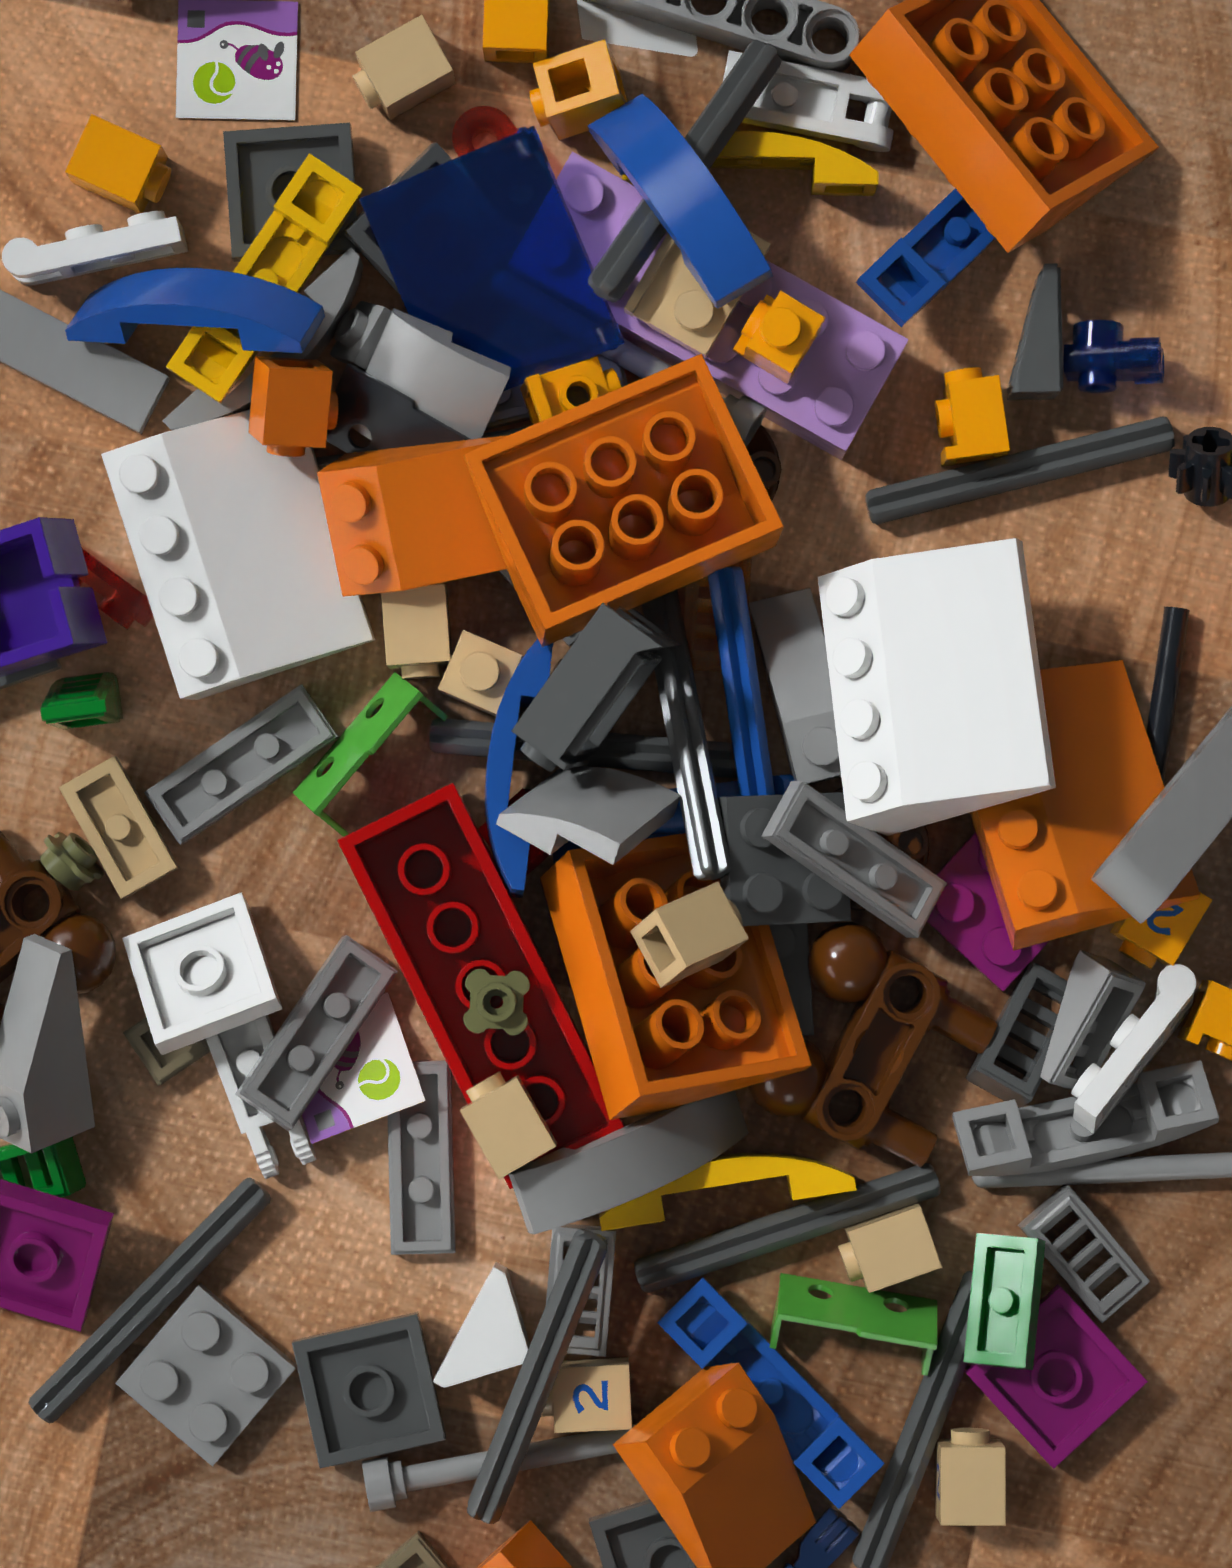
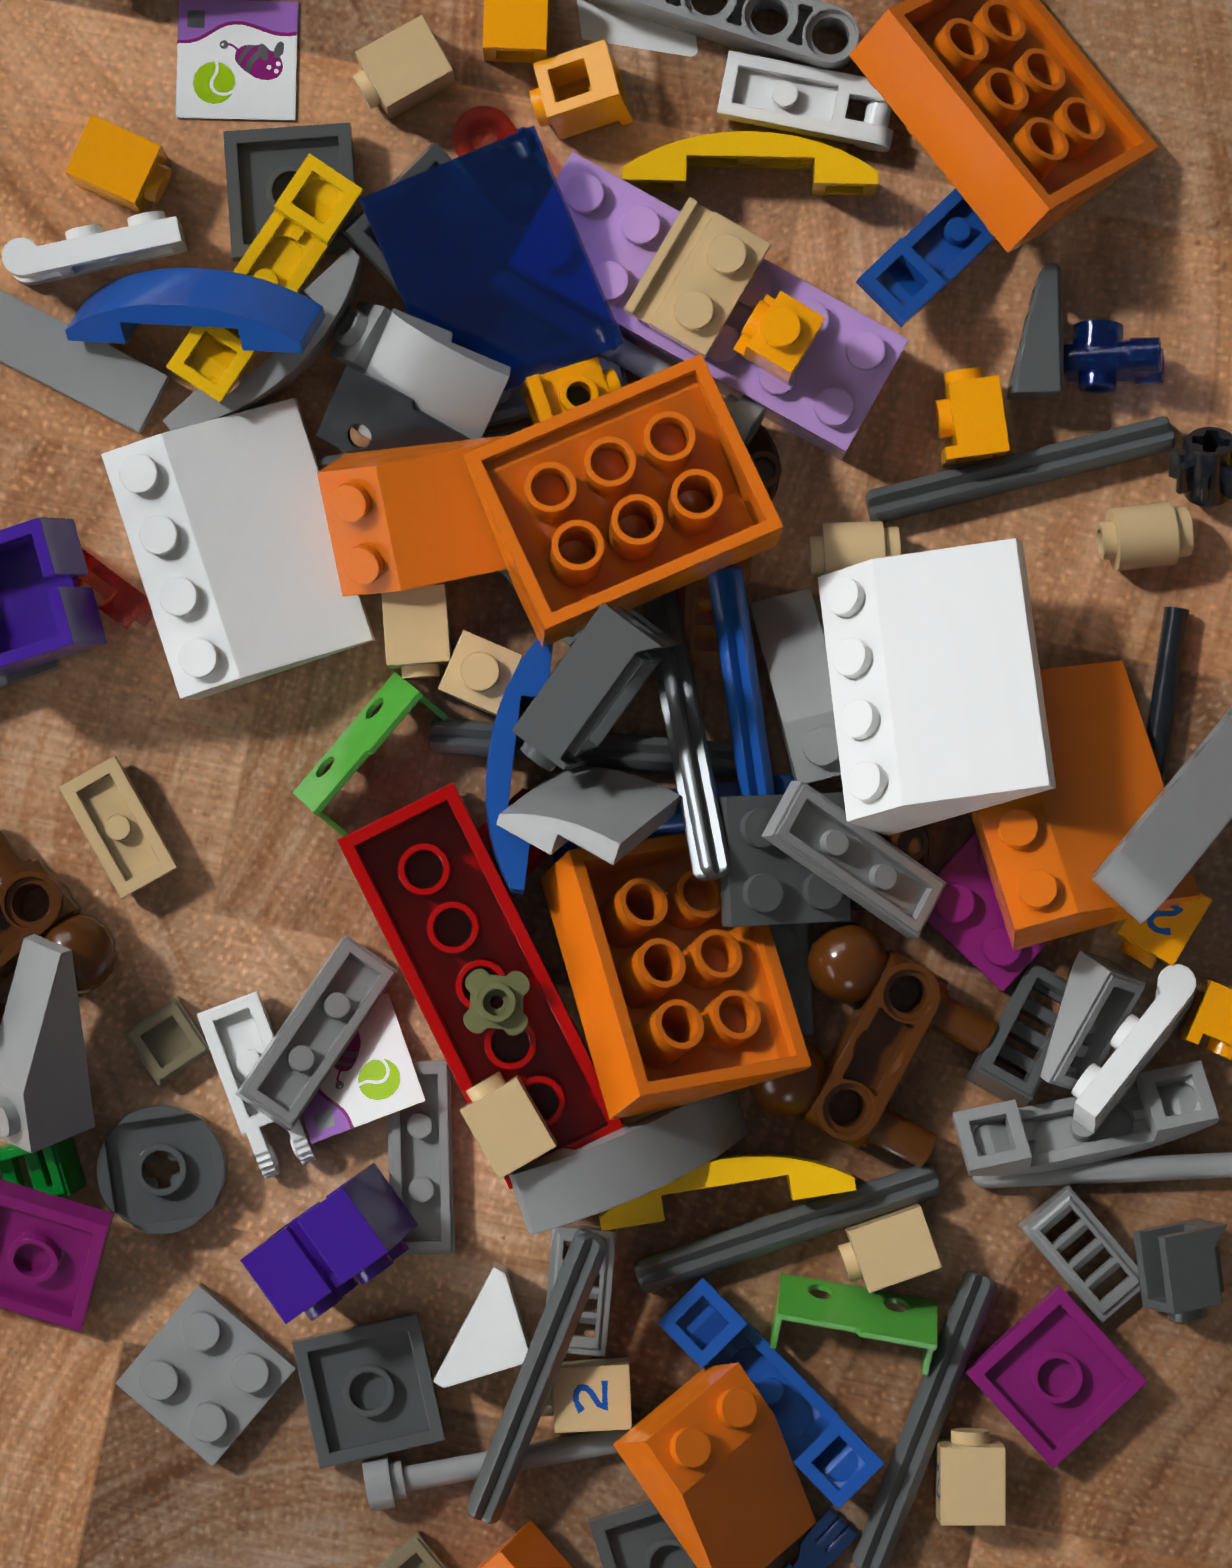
(70, 860): olive plate -> none
(83, 701): green slope -> none
(140, 1198): none -> dark grey plate
(149, 1300): dark grey axle -> none
(201, 973): white plate -> none
(241, 764): light grey tile -> none
(292, 405): orange brick -> none
(320, 1251): none -> dark purple piece
(683, 198): blue slope -> none
(690, 934): tan brick -> none
(707, 138): dark grey axle -> none
(849, 544): none -> tan brick
(1004, 1301): plate -> none
(1145, 535): none -> tan brick
(1180, 1268): none -> dark grey window

